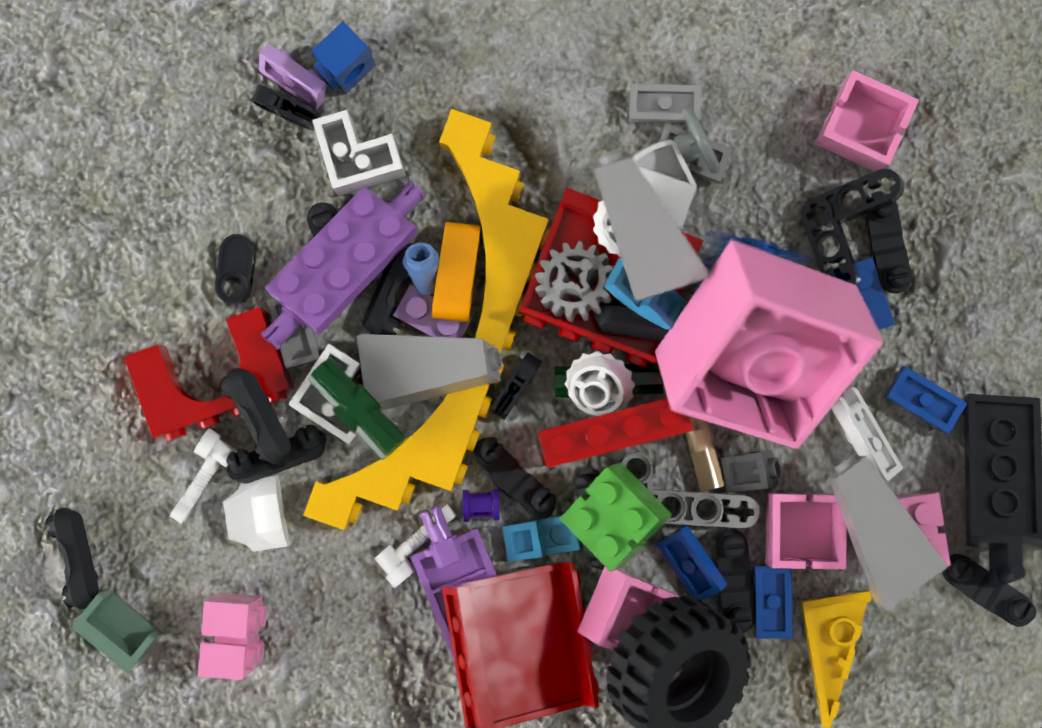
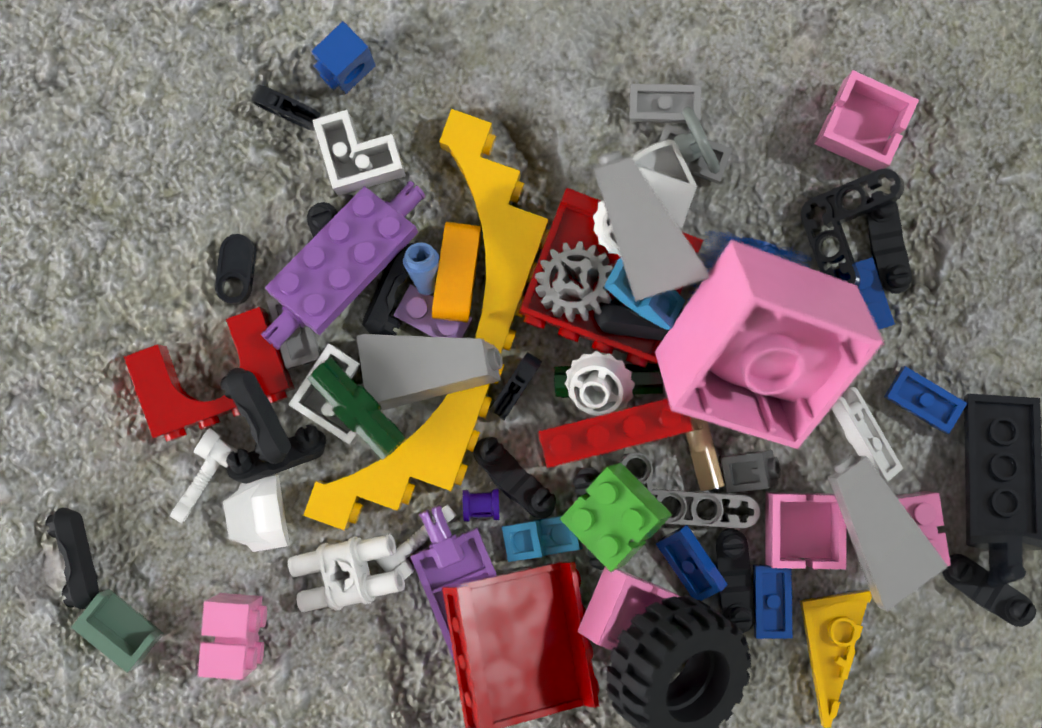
(291, 76): lavender plate -> none
(350, 557): none -> white pin

